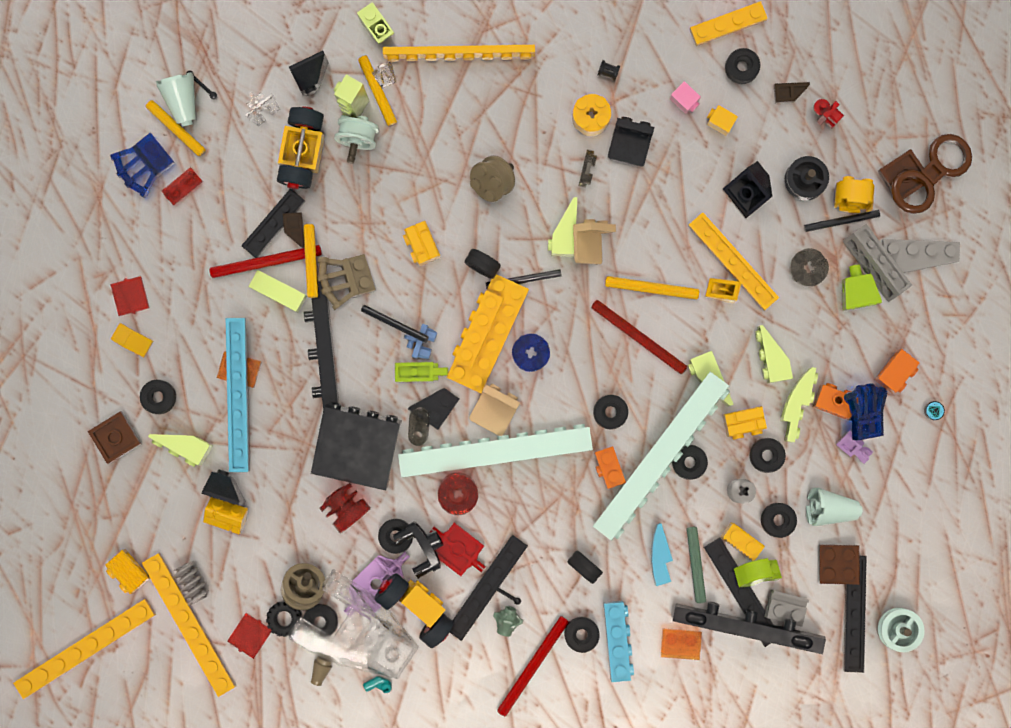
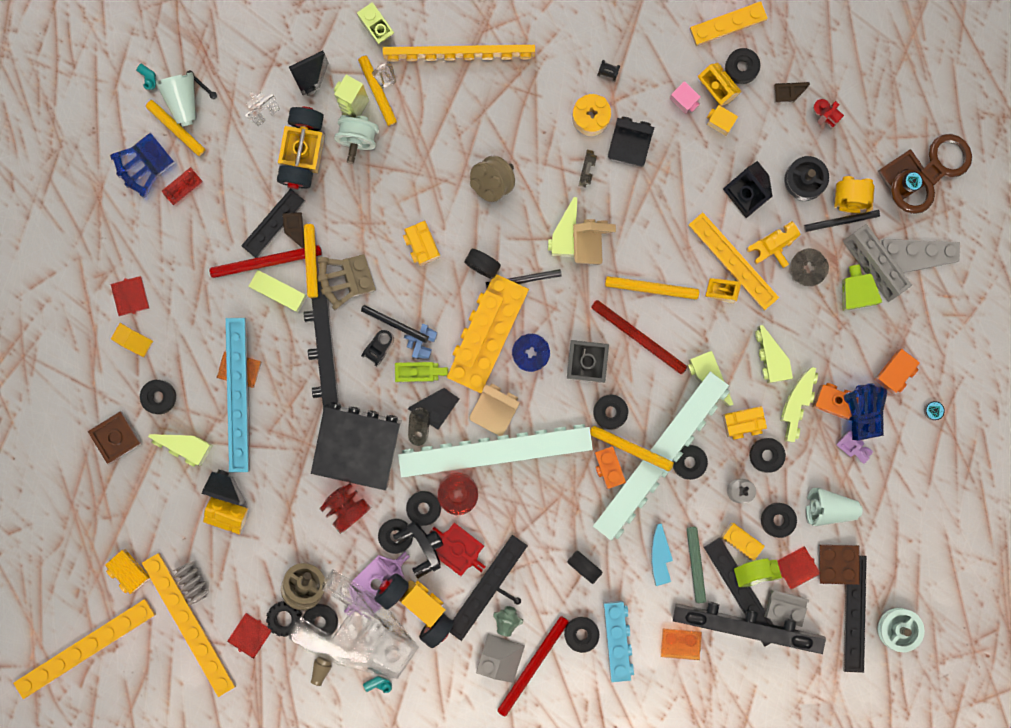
(149, 76): none -> teal arm
(378, 348): none -> black piece
(423, 497): none -> black tyre
(500, 659): none -> light grey slope
(587, 361): none -> dark grey brick
(631, 448): none -> yellow axle
(719, 84): none -> yellow brick
(775, 243): none -> yellow piece
(798, 568): none -> clear red piece
(912, 181): none -> tile

